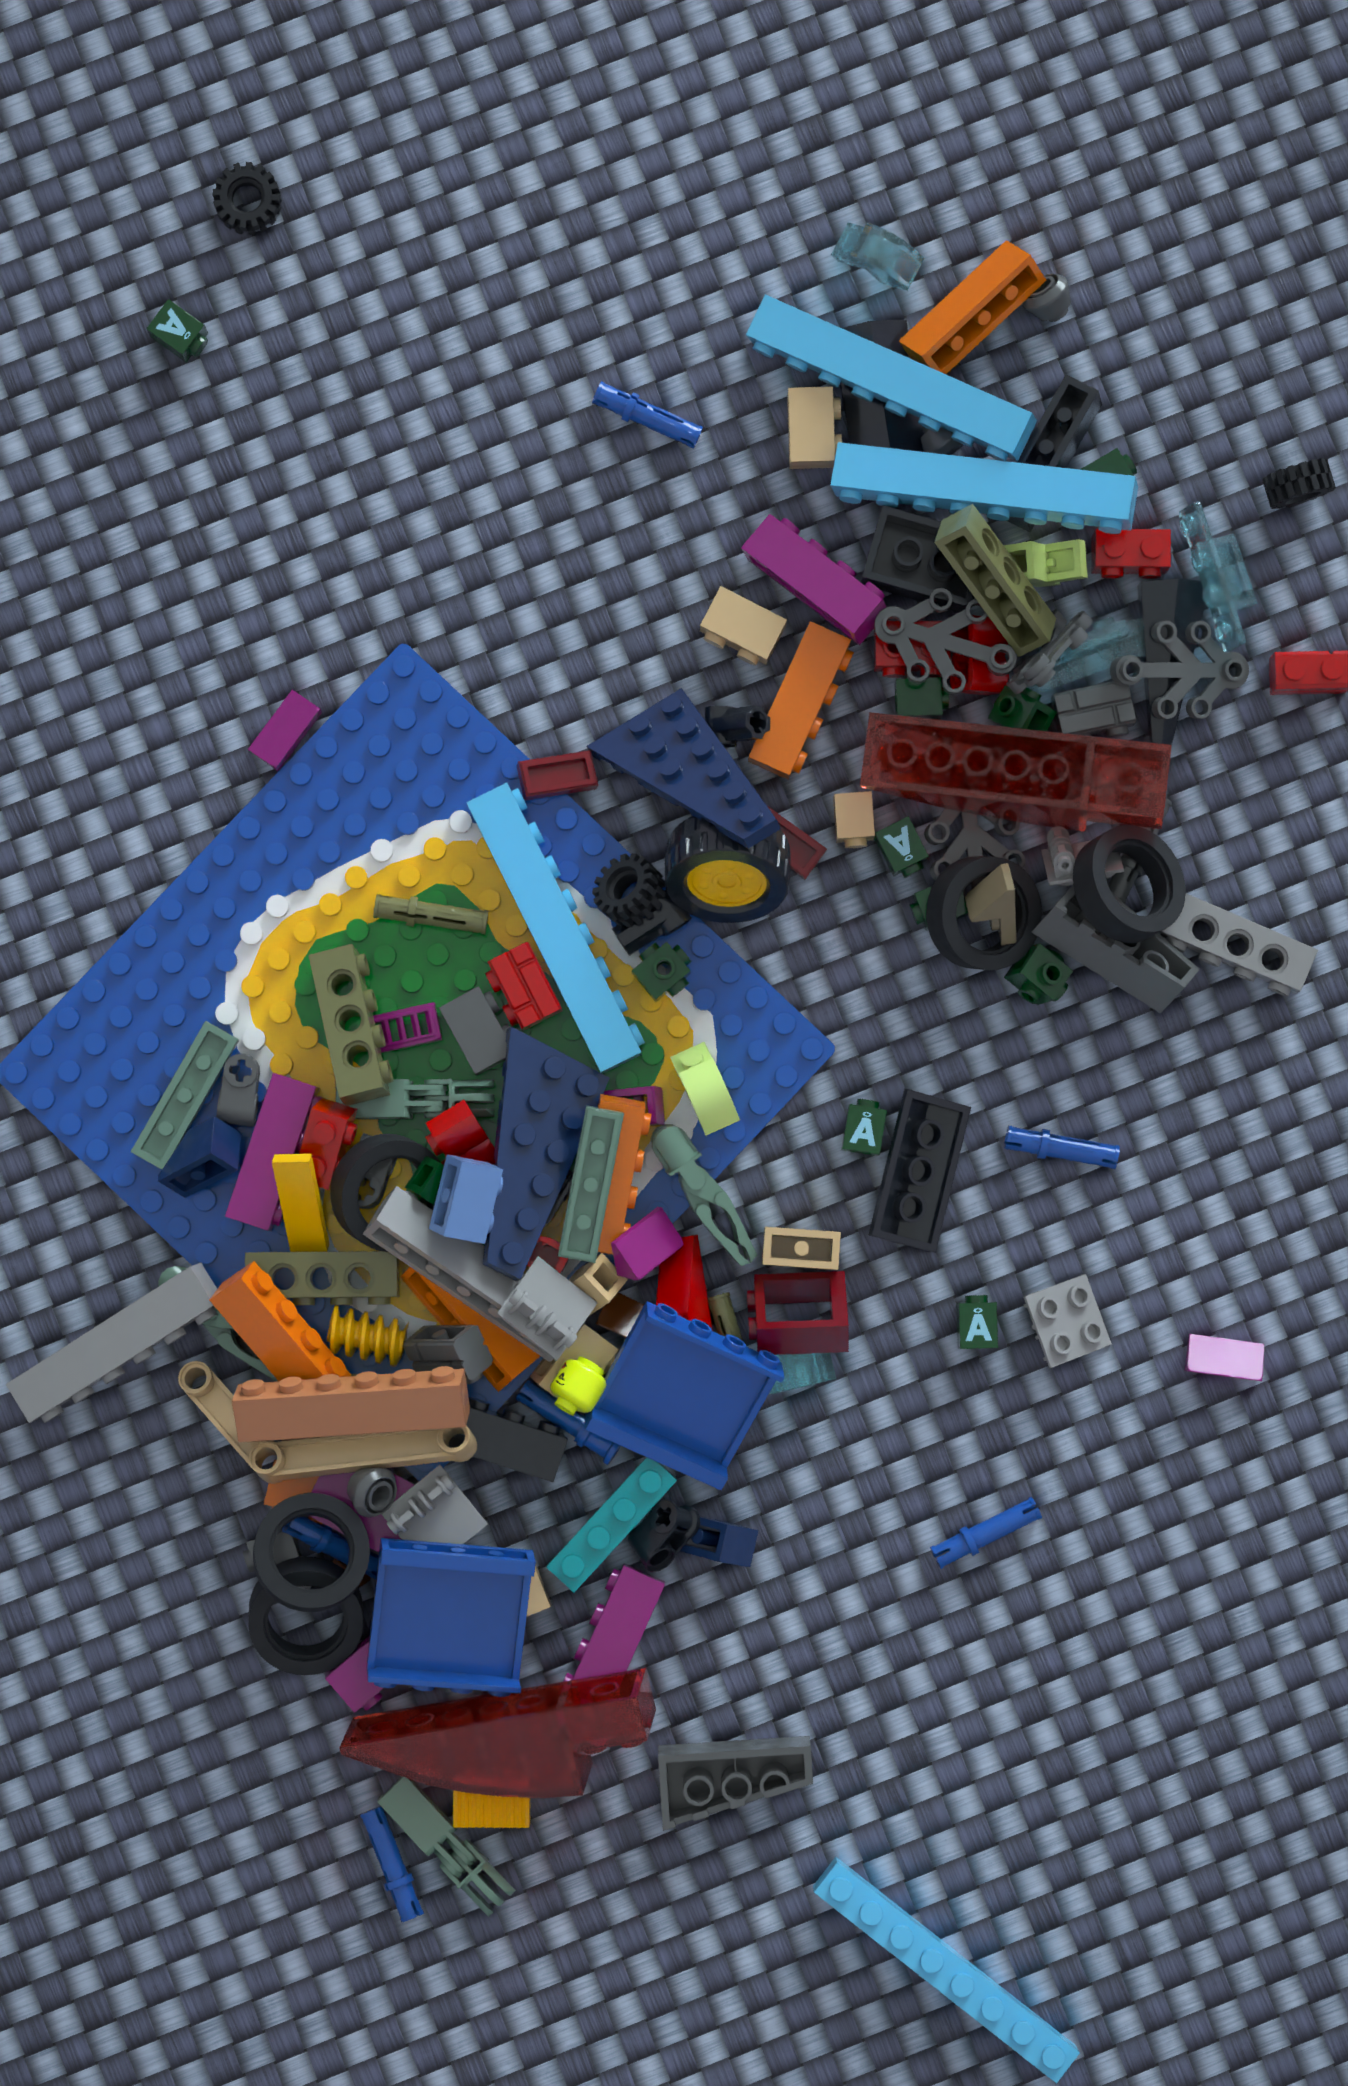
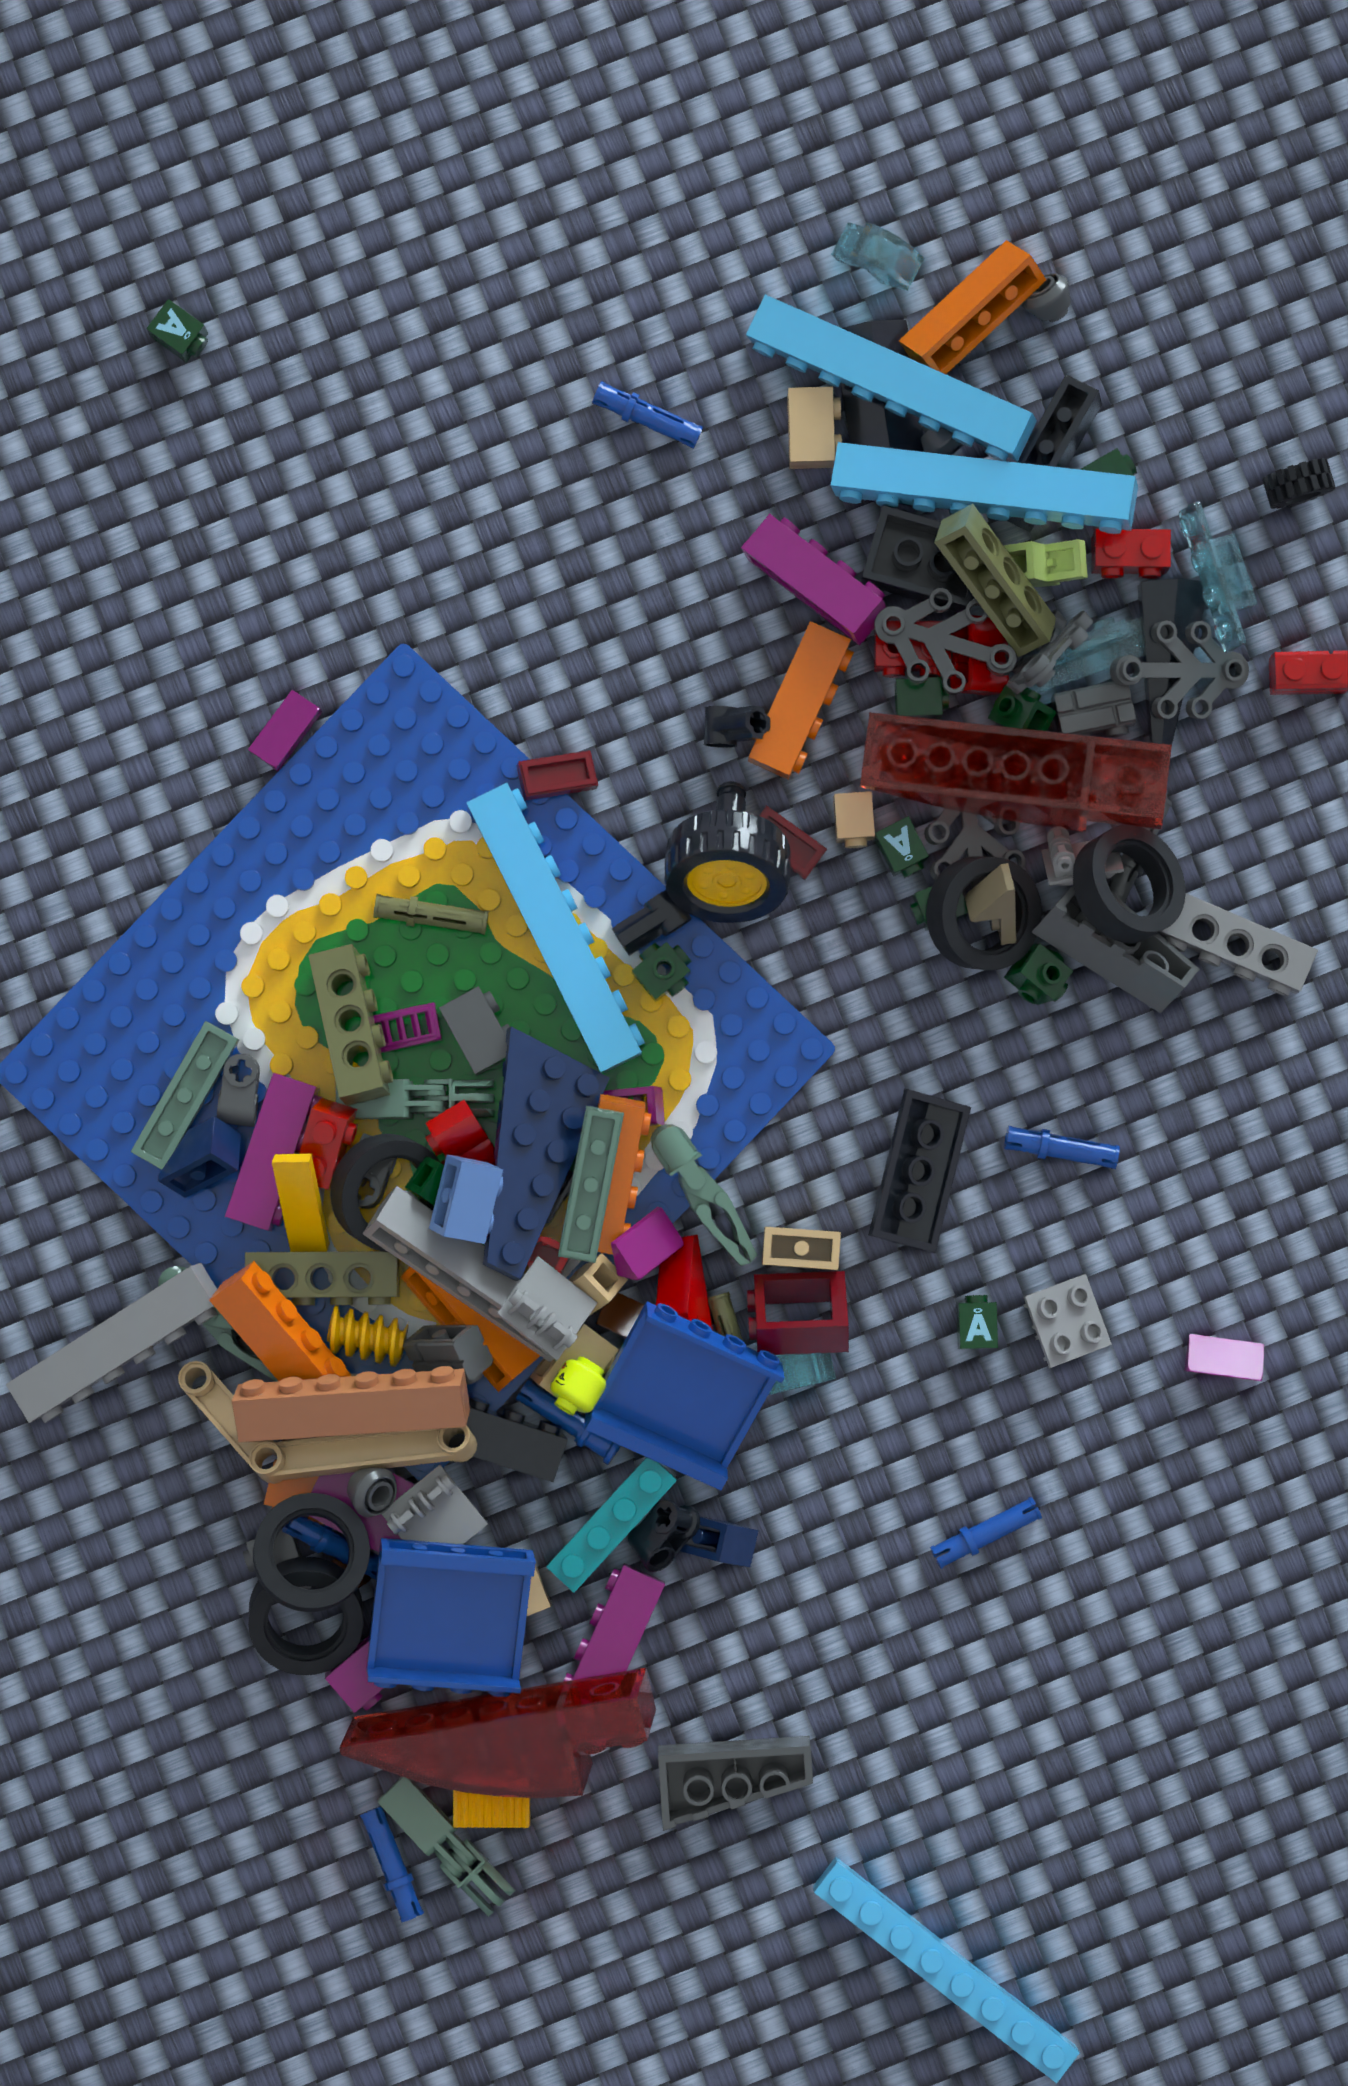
(244, 176): black tyre -> none
(524, 987): red brick -> none
(618, 879): black tyre -> none
(686, 764): dark blue wing -> none
(705, 1088): yellowish green brick -> none
(742, 626): tan brick -> none
(864, 1128): dark green brick -> none

